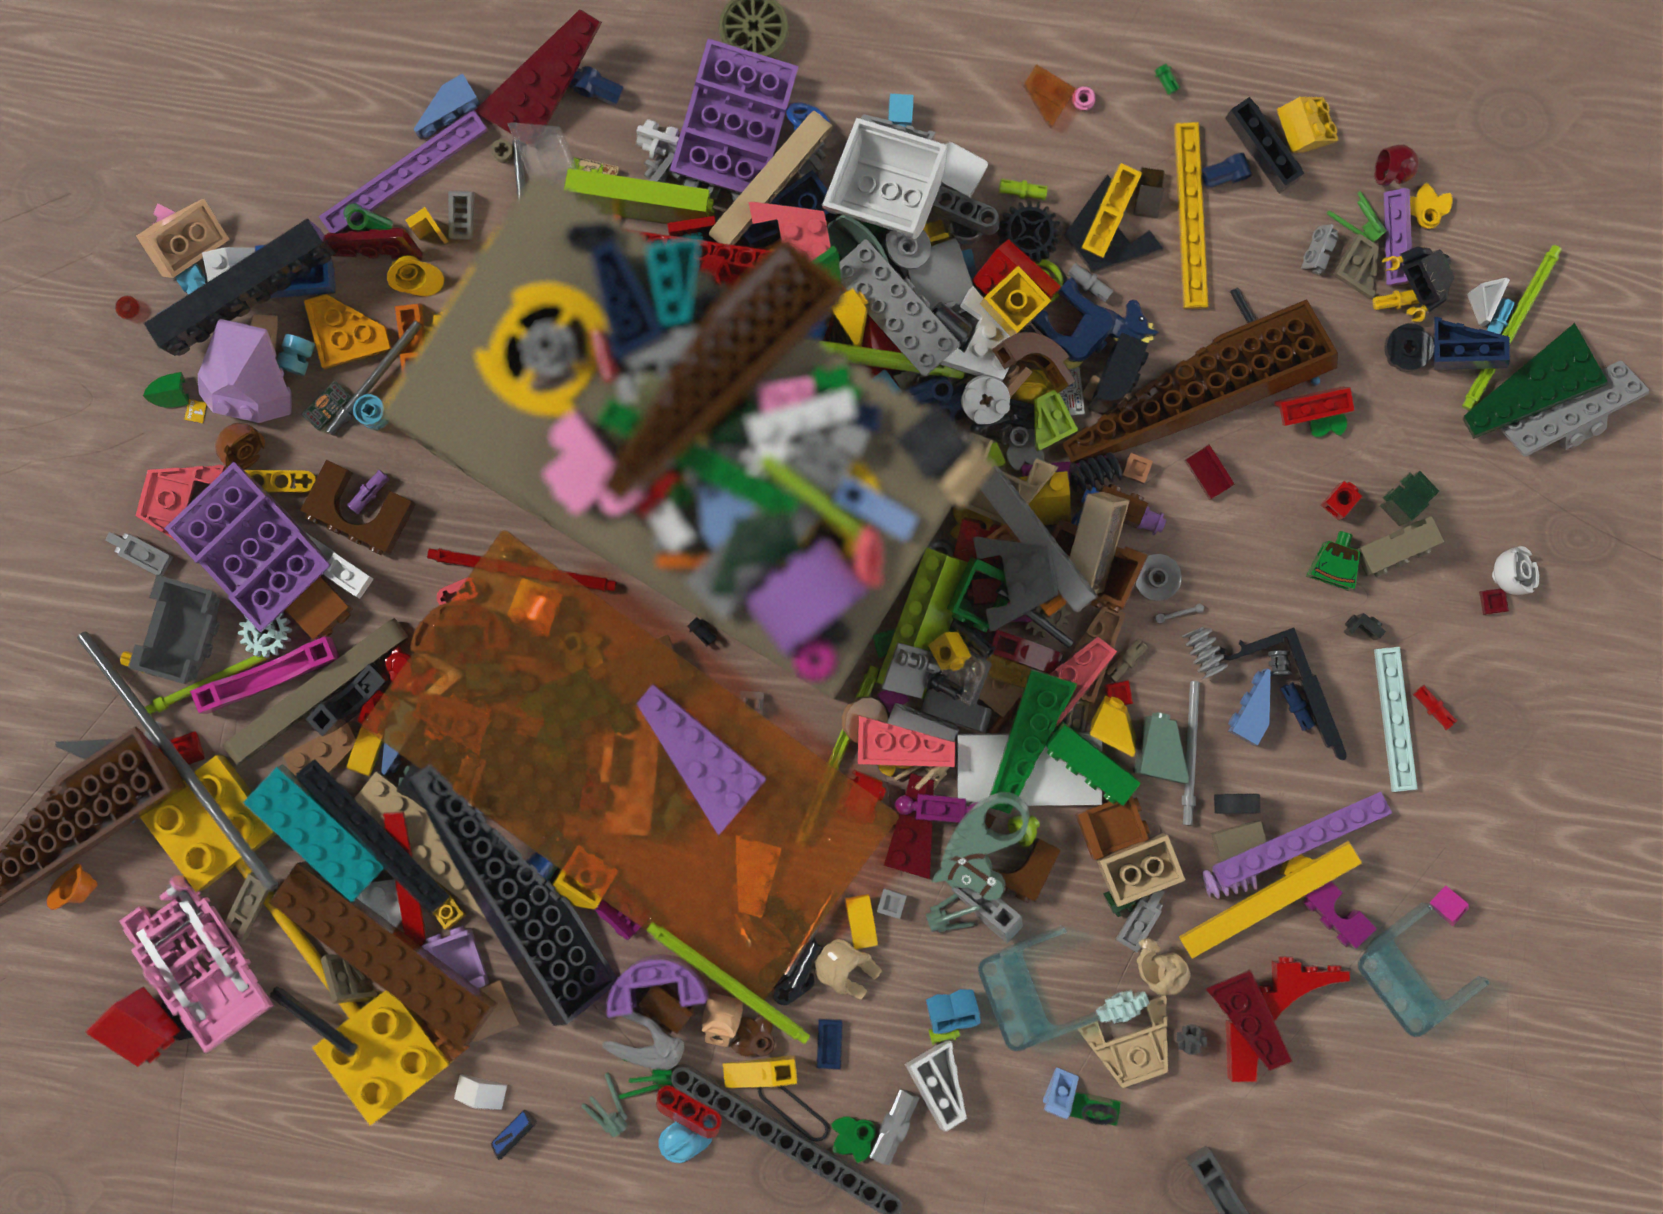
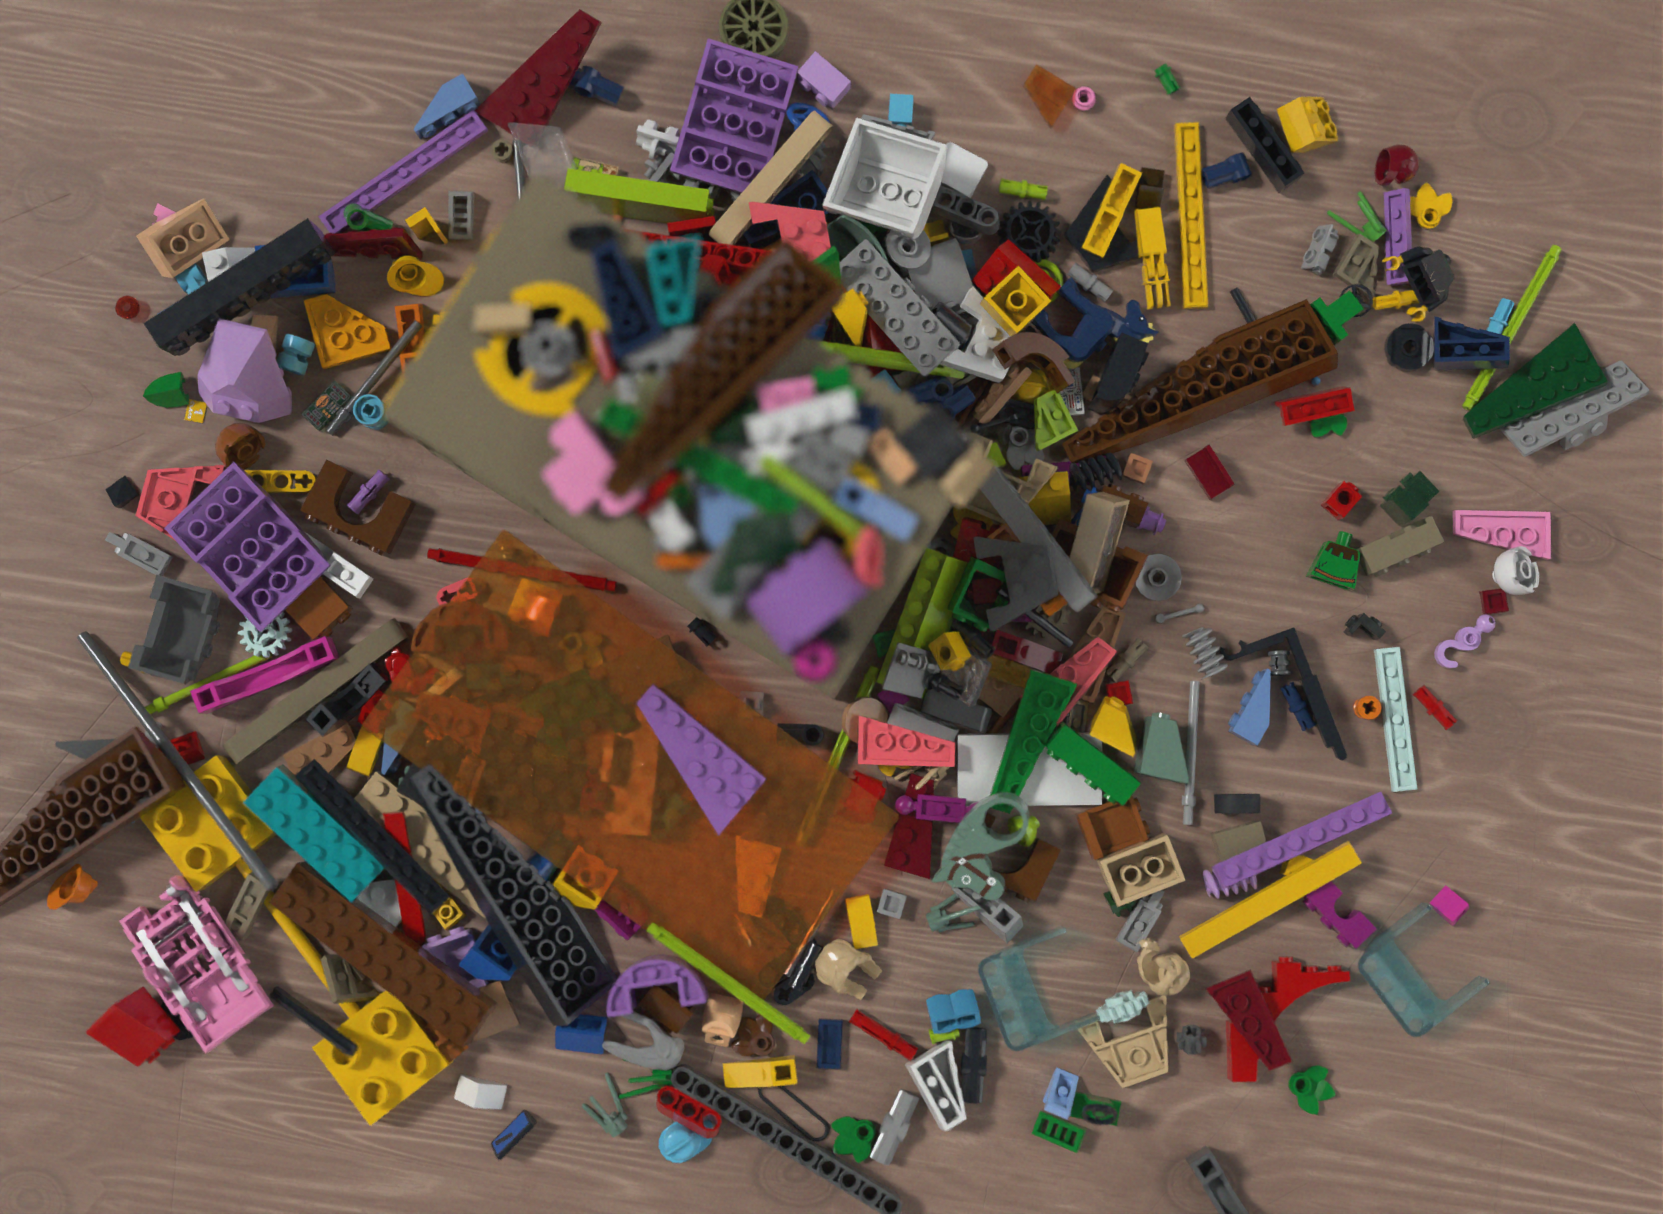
(121, 492): none -> black slope
(488, 958): none -> blue slope
(502, 319): none -> tan panel
(582, 1034): none -> blue panel
(799, 732): none -> black piece
(823, 80): none -> lavender brick
(887, 1037): none -> red pin
(891, 456): none -> light nougat tile
(973, 393): white plate -> none
(974, 1064): none -> black piece
(1074, 1147): none -> green slope
(1152, 249): none -> yellow arm
(1313, 1090): none -> green plate
(1340, 311): none -> green piece
(1373, 704): none -> orange bush
(1465, 640): none -> lavender piece
(1486, 298): white slope -> none
(1506, 529): none -> bright pink wing

